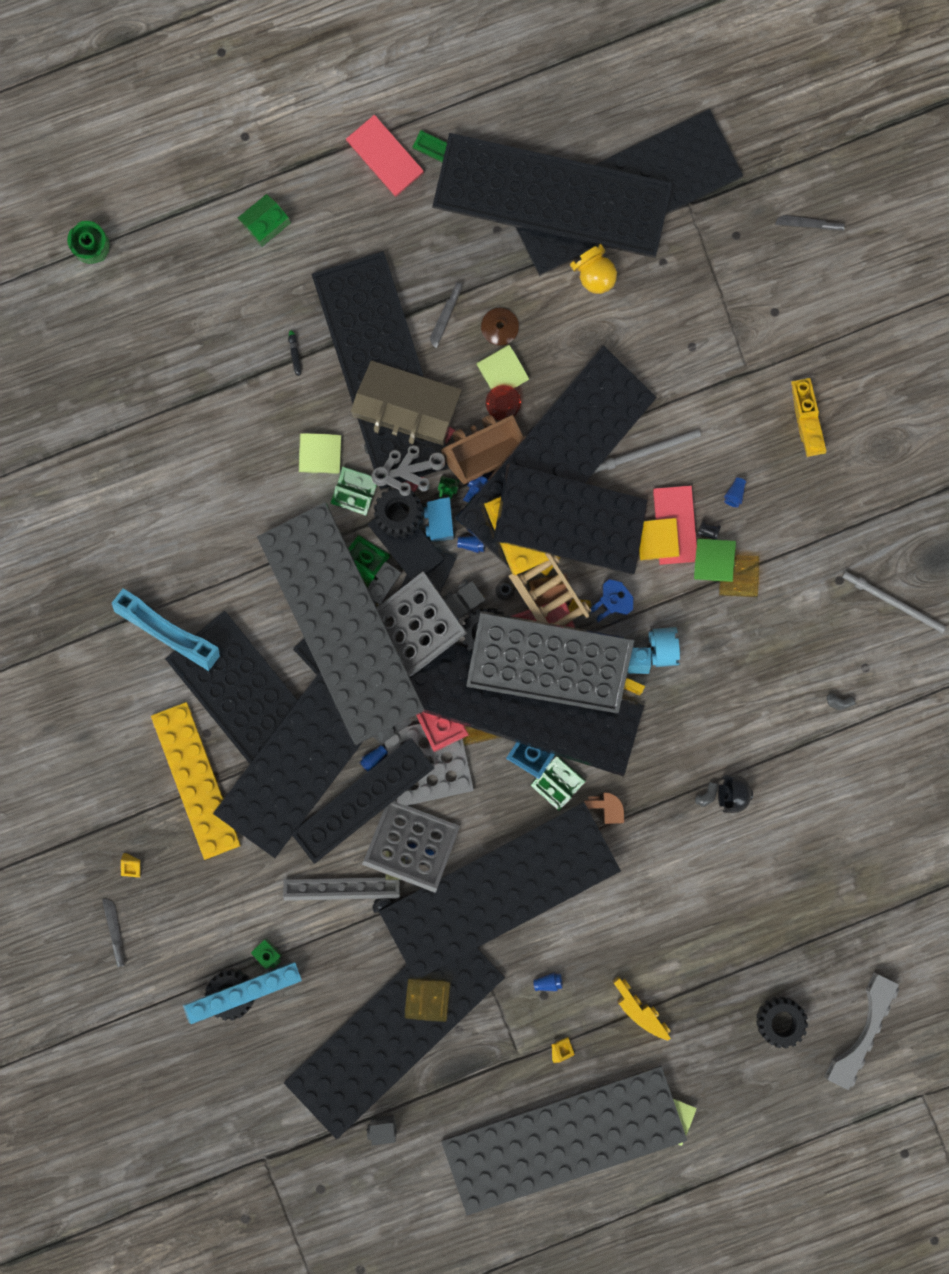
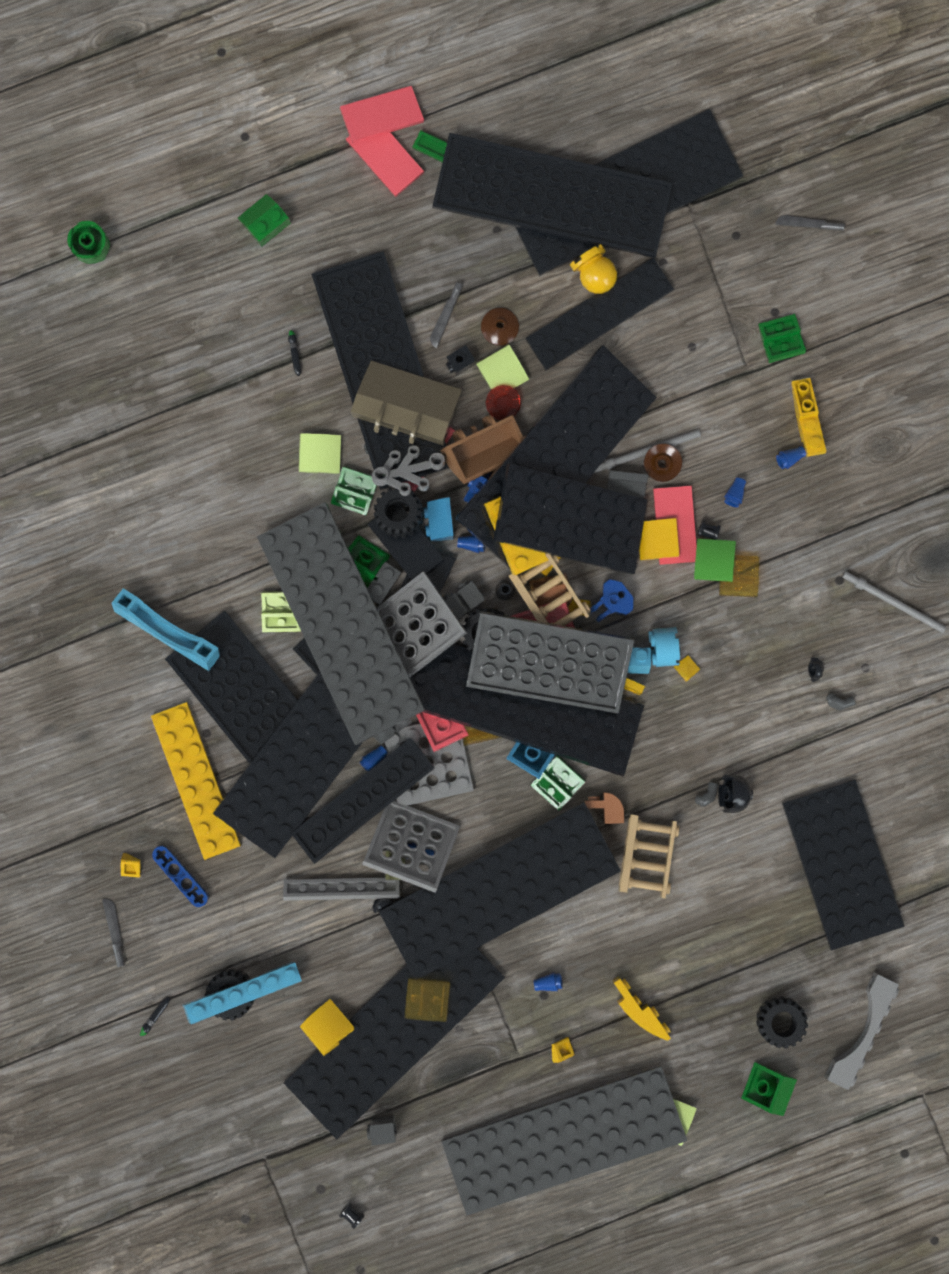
(154, 1017): none -> black piece
(183, 873): none -> blue beam
(267, 954): green brick -> none
(277, 613): none -> yellowish green slope
(326, 1027): none -> yellow slope
(351, 1215): none -> black bush
(381, 114): none -> coral tile
(448, 486): green plate -> none
(460, 361): none -> black brick
(599, 314): none -> black plate
(627, 483): none -> dark grey panel
(632, 844): none -> tan fence
(669, 455): none -> reddish brown dish
(687, 668): none -> yellow slope
(769, 1089): none -> green slope
(781, 338): none -> green slope
(789, 457): none -> blue cone
(815, 669): none -> black piece
(842, 865): none -> black plate

